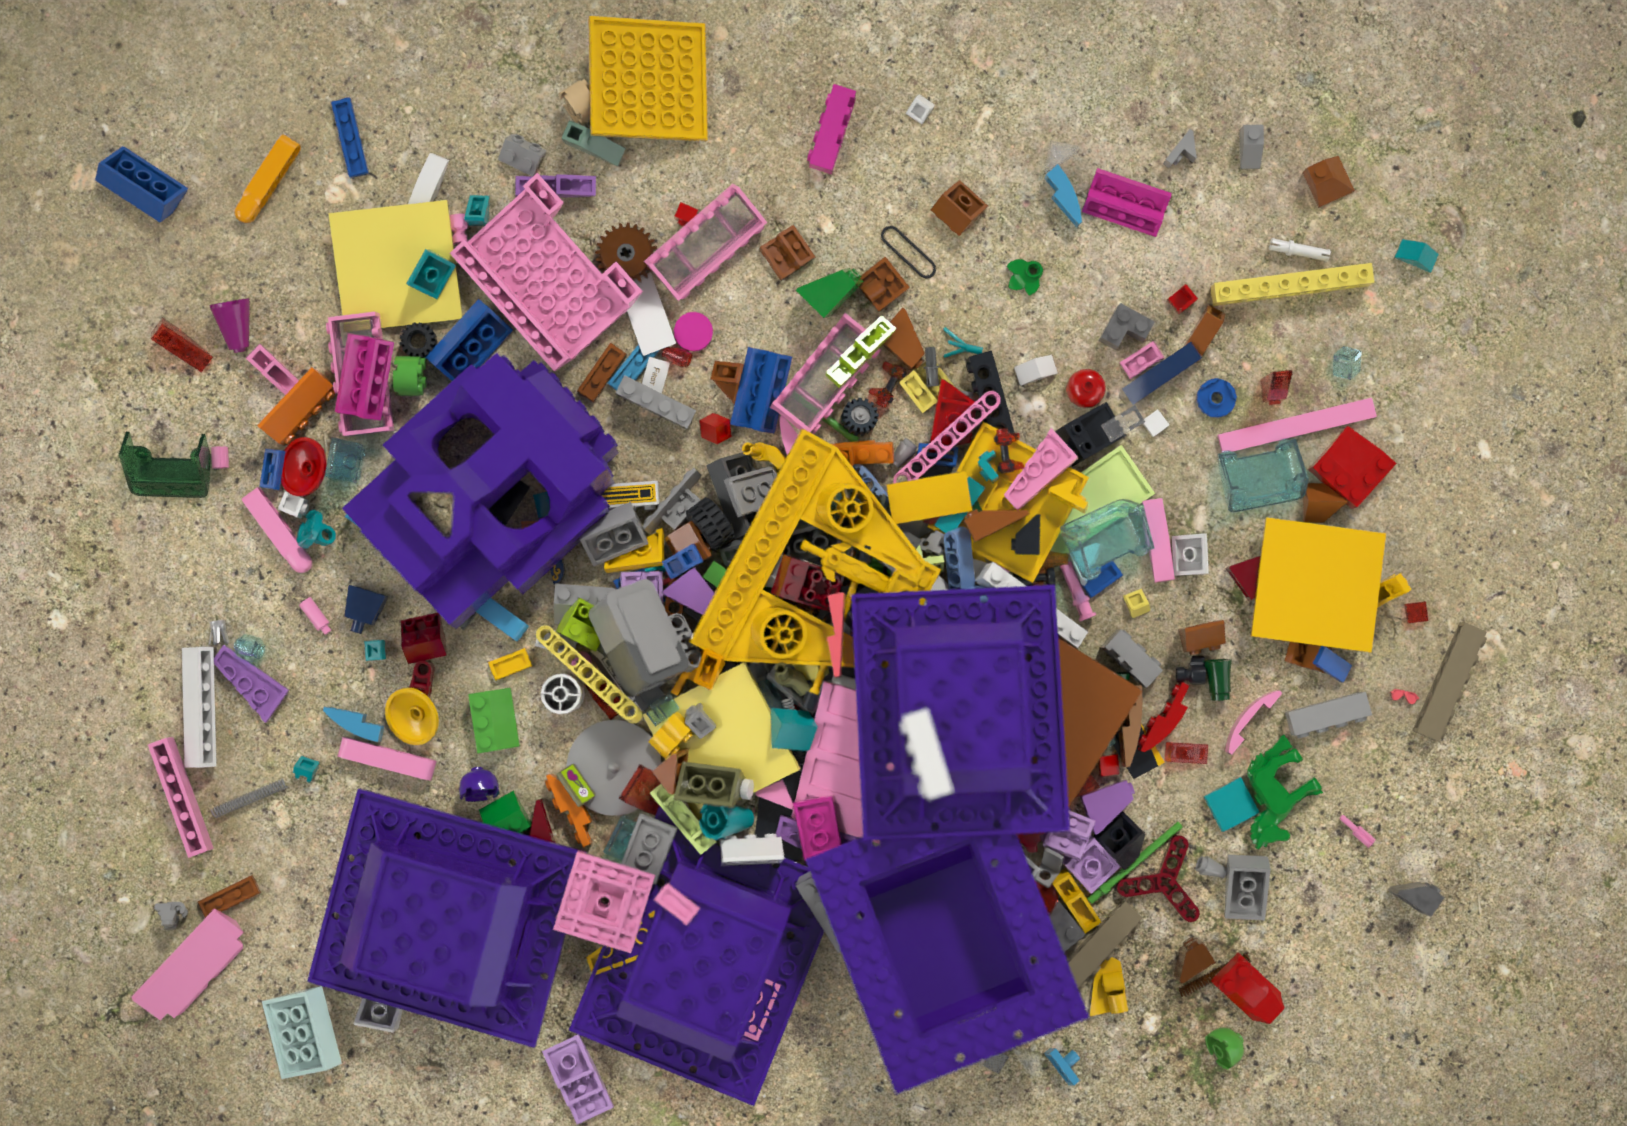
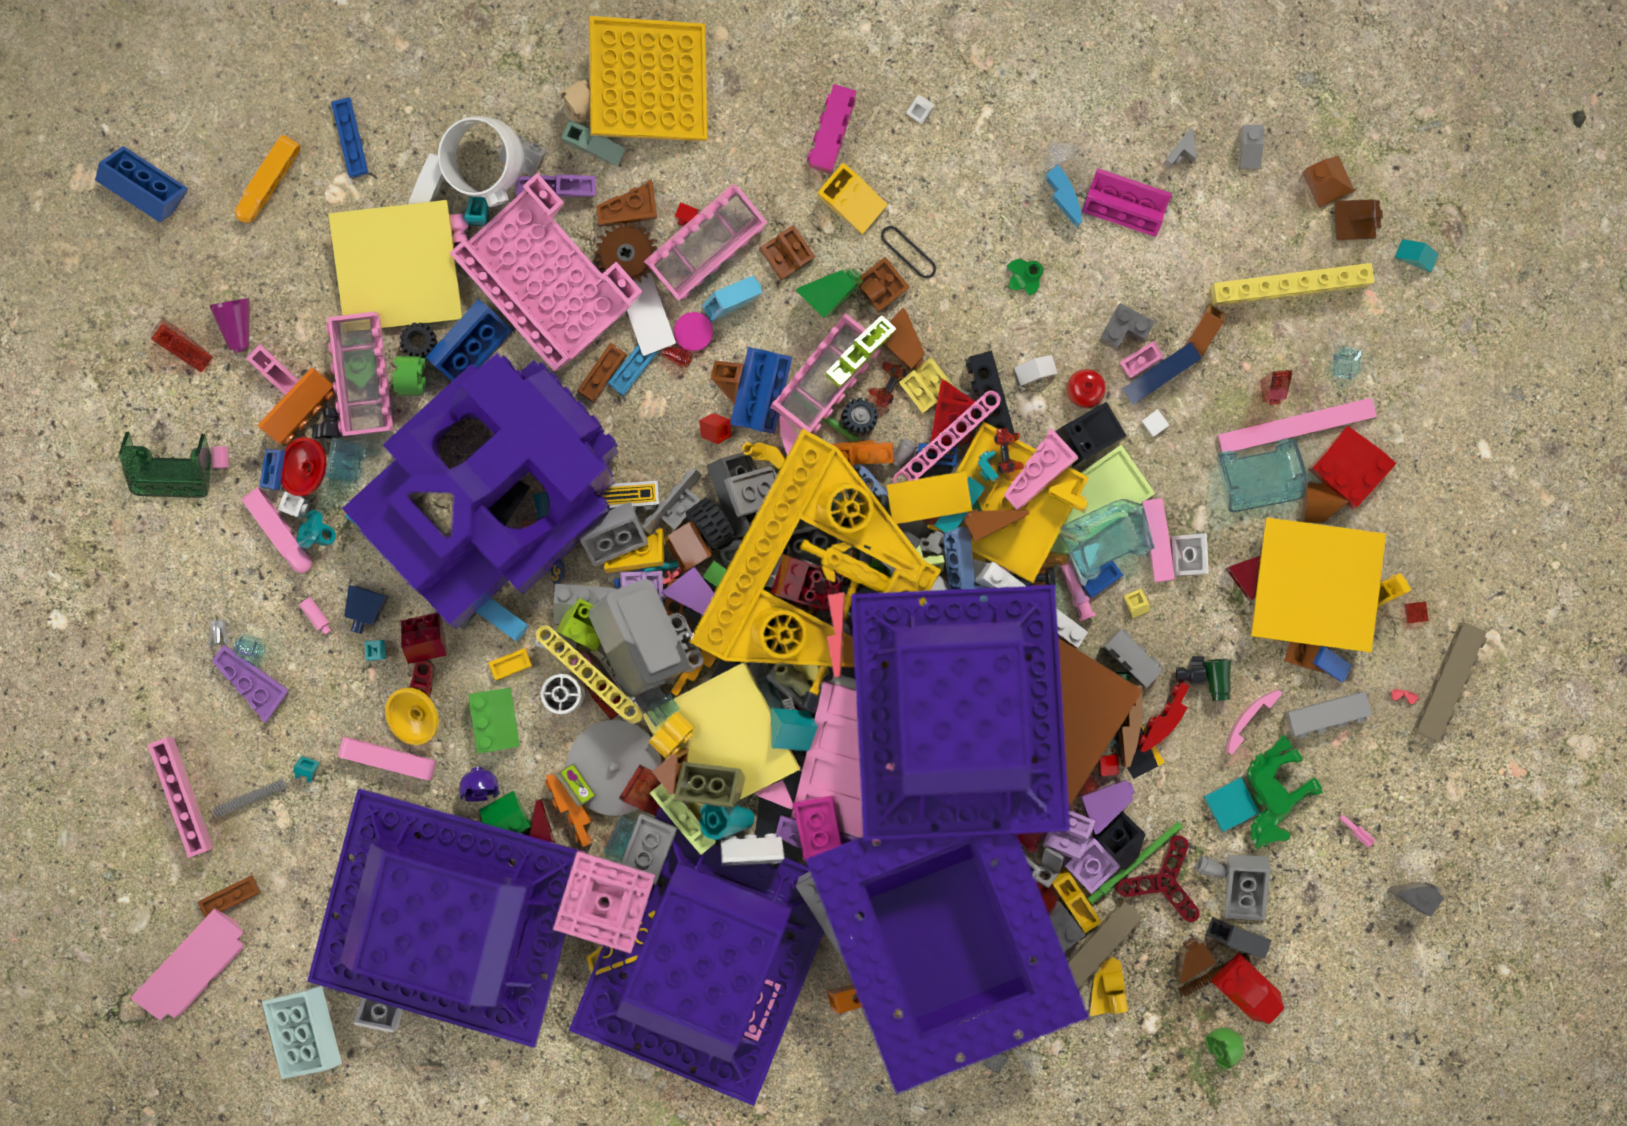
(168, 913): light grey piece -> none
(199, 707): white brick -> none
(329, 427): none -> black piece
(355, 723): dark azure slope -> none
(364, 376): dark pink slope -> none
(431, 273): teal slope -> none
(514, 161): none -> white cylinder
(578, 1079): lavender slope -> none
(630, 207): none -> dark orange wing
(655, 374): white sticker -> none
(655, 402): light grey brick -> none
(677, 903): bright pink tile -> none
(682, 561): blue slope -> none
(699, 721): light grey bracket -> none
(709, 669): light orange slope -> none
(731, 298): none -> medium azure slope
(746, 789): white tile -> none
(842, 999): none -> orange torso
(852, 198): none -> yellow slope
(926, 753): white brick -> none
(931, 367): dark grey axle -> none
(958, 207): dark orange slope -> none
(961, 344): teal plant -> none
(1028, 538): black slope -> none
(1064, 1064): dark azure tile -> none
(1123, 423): clear slope -> none
(1182, 299): red panel -> none
(1186, 753): clear red slope -> none
(1202, 636): dark orange slope -> none
(1213, 409): blue tile -> none
(1238, 938): none -> black slope
(1299, 249): white pin -> none
(1357, 219): none -> reddish brown plate

